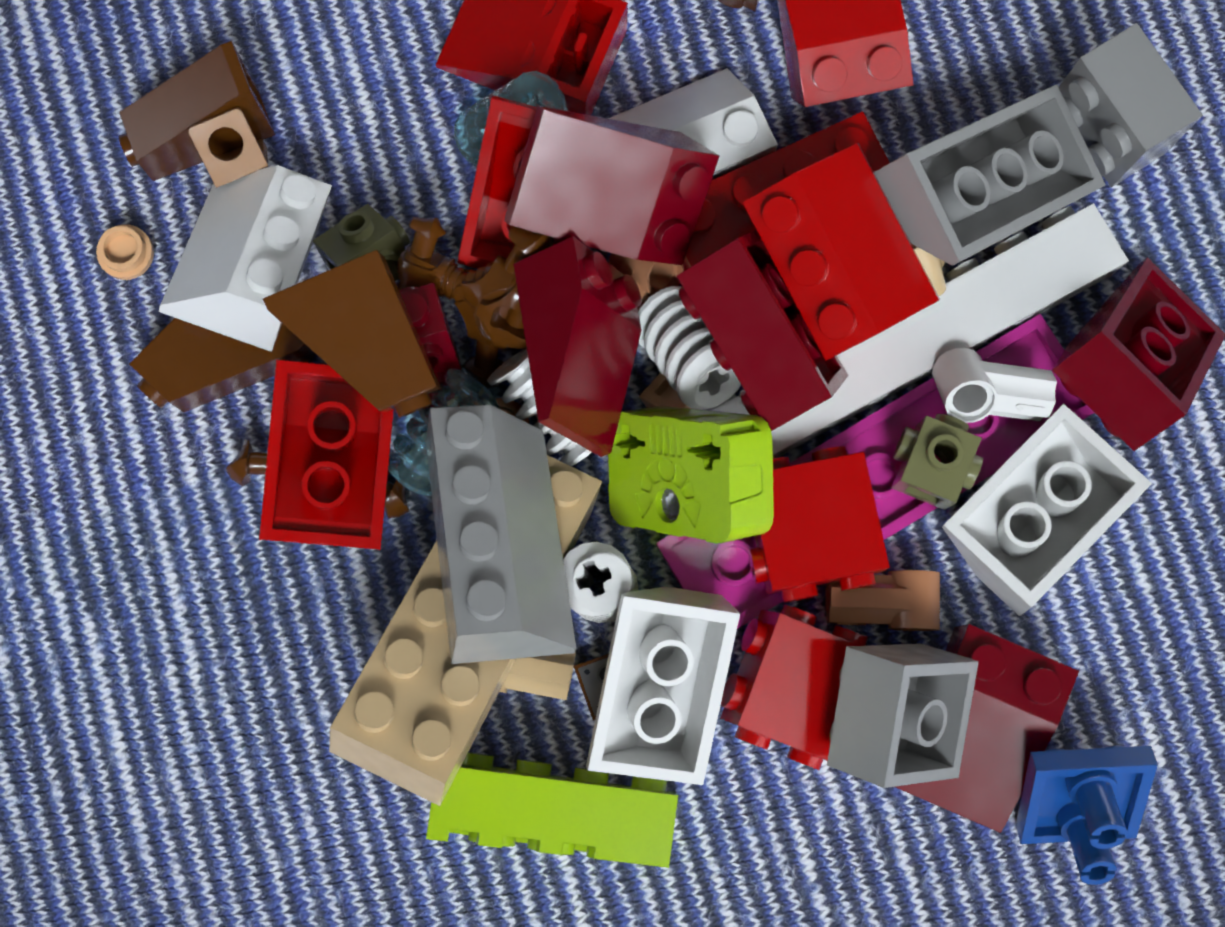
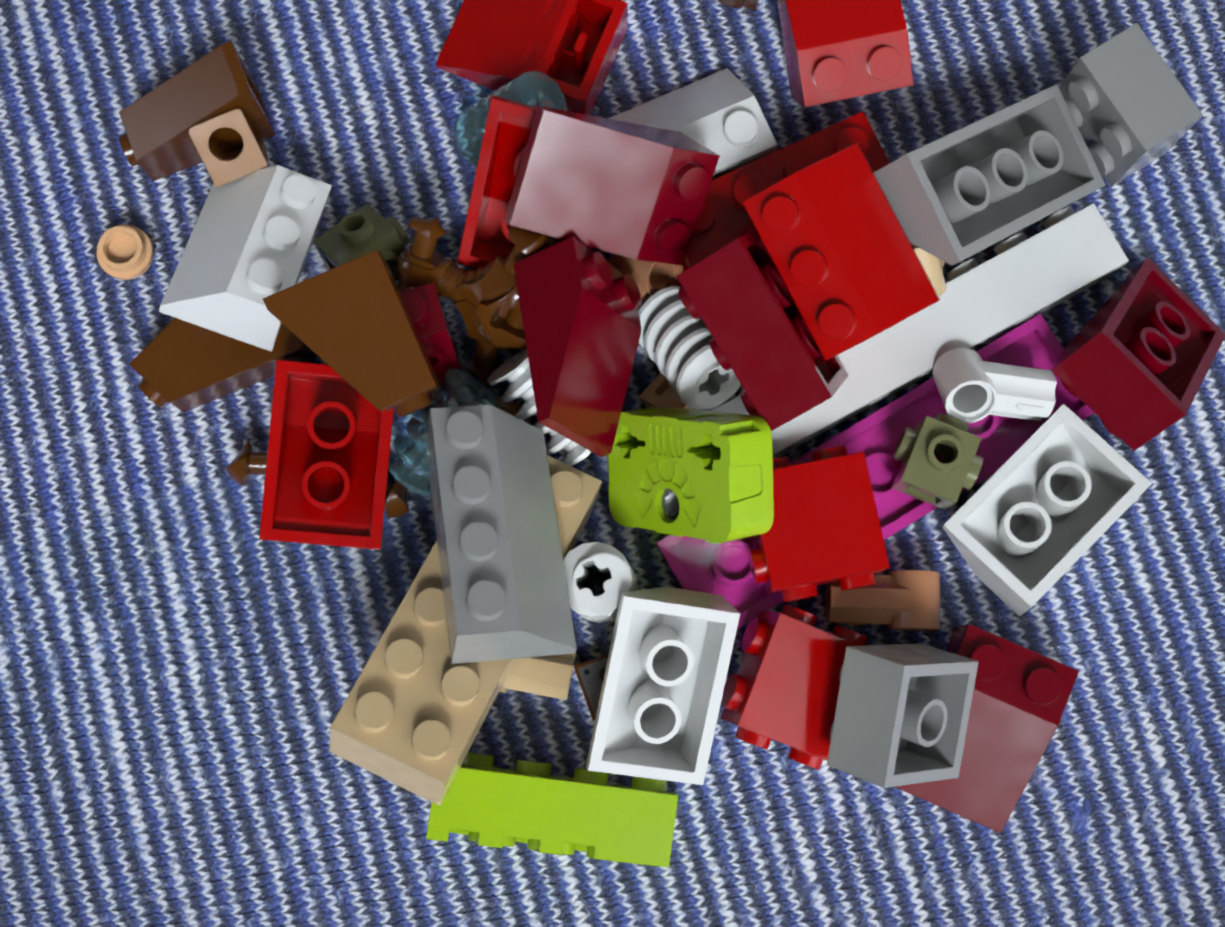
(1086, 800): blue plate -> none

